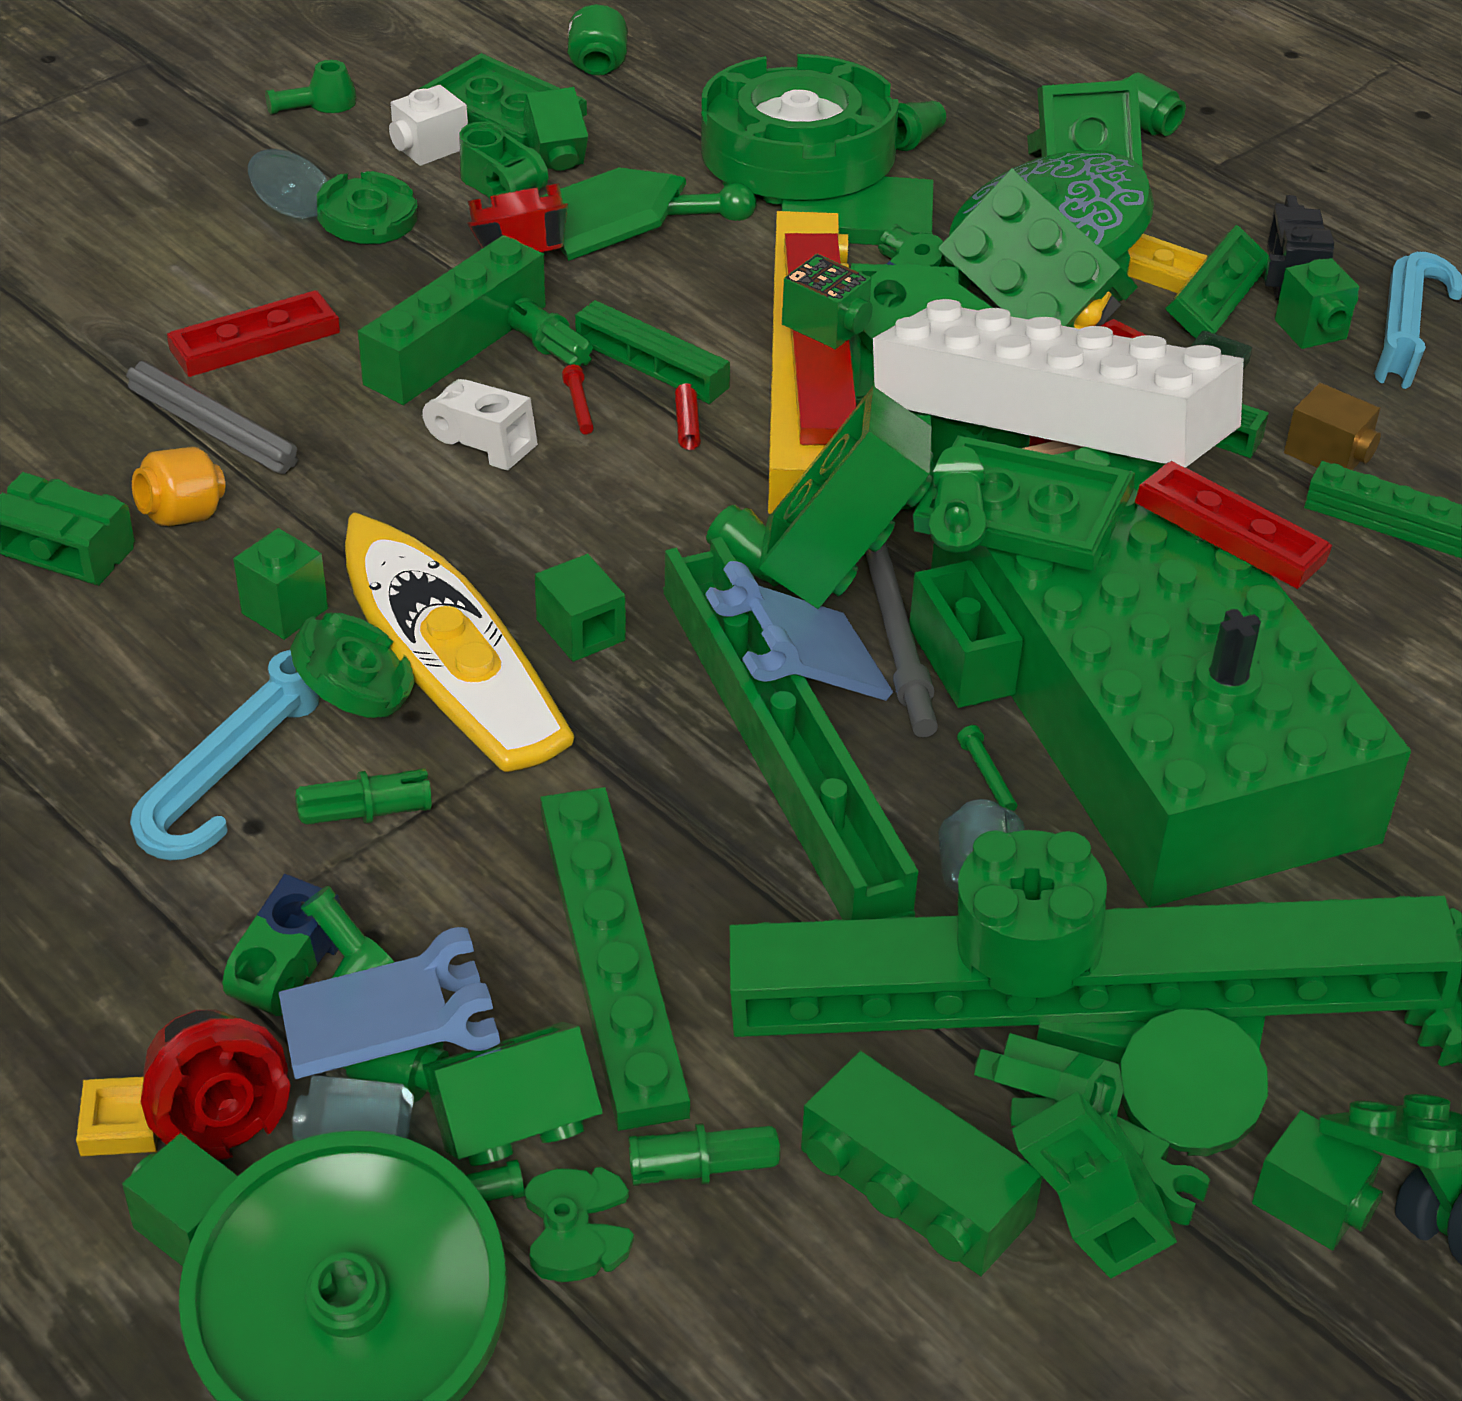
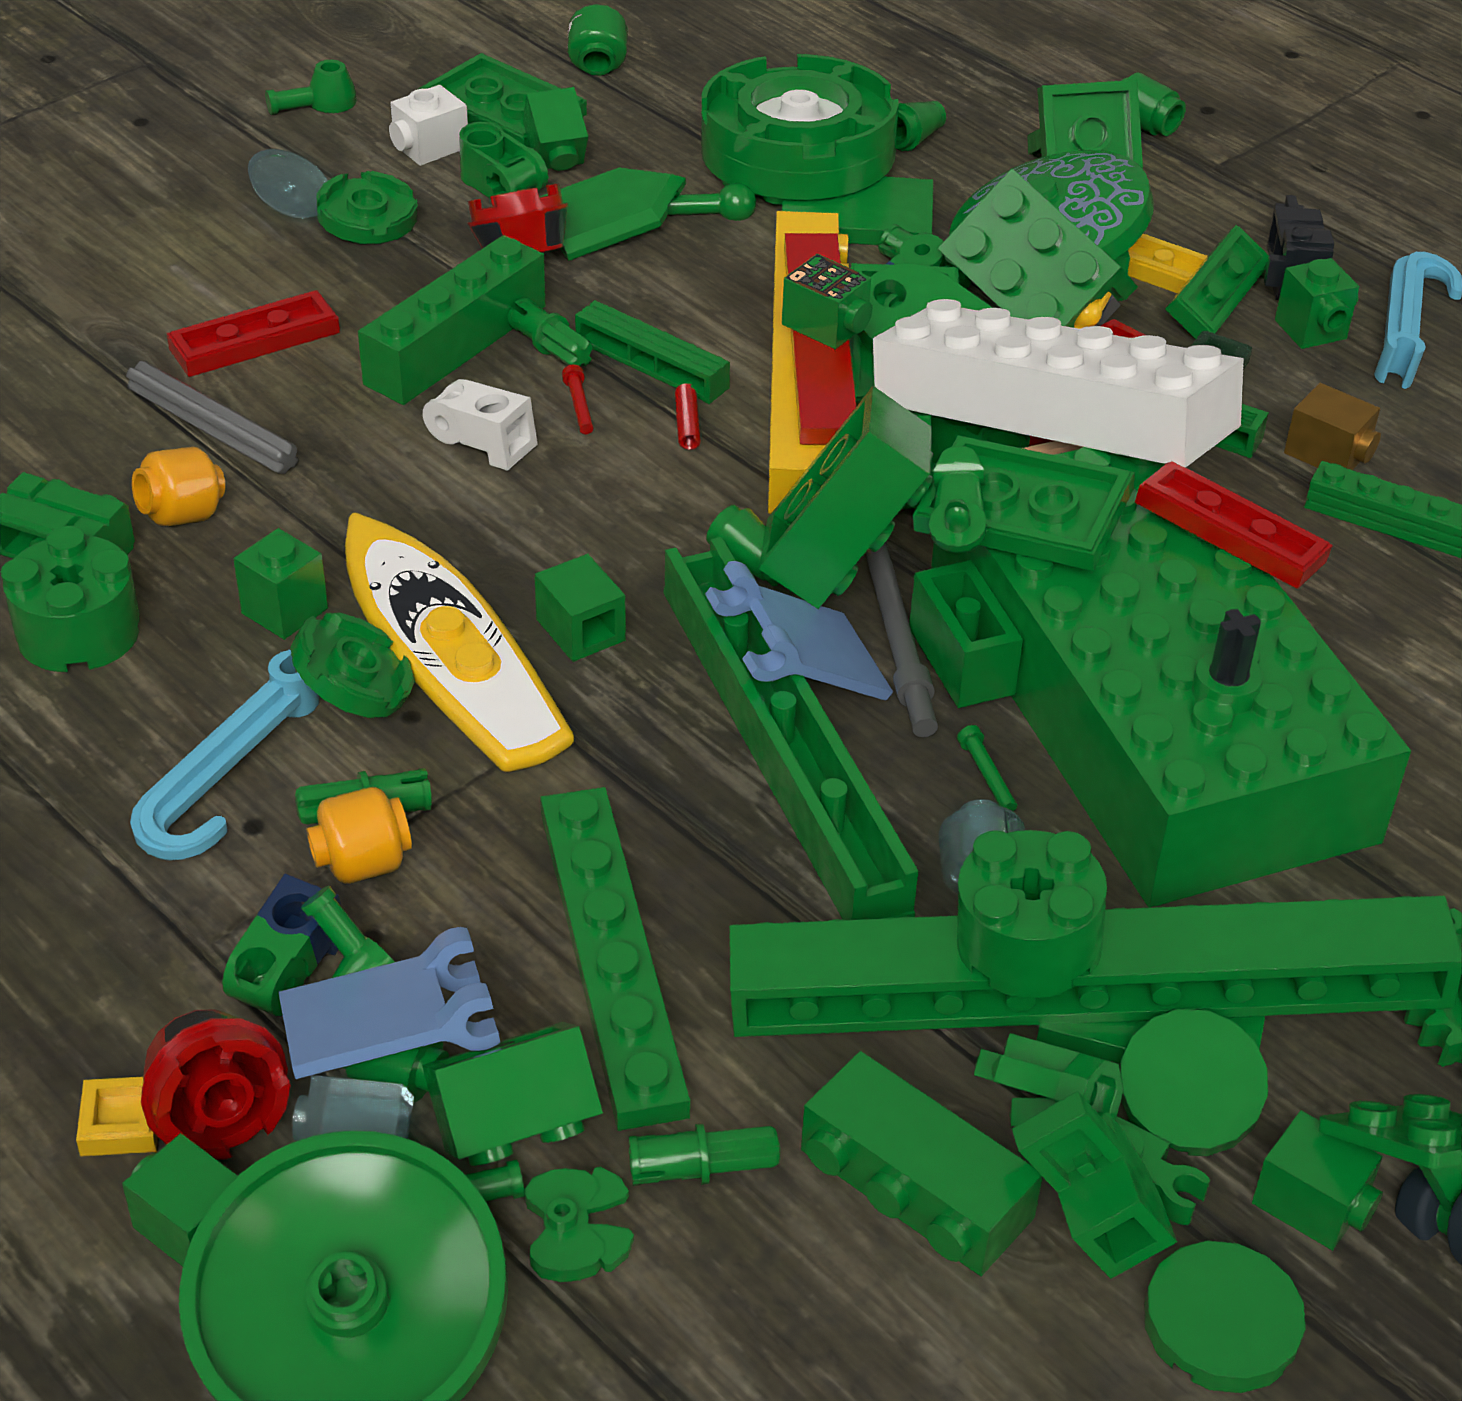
(71, 600): none -> green brick
(360, 835): none -> light orange head
(1224, 1316): none -> green tile

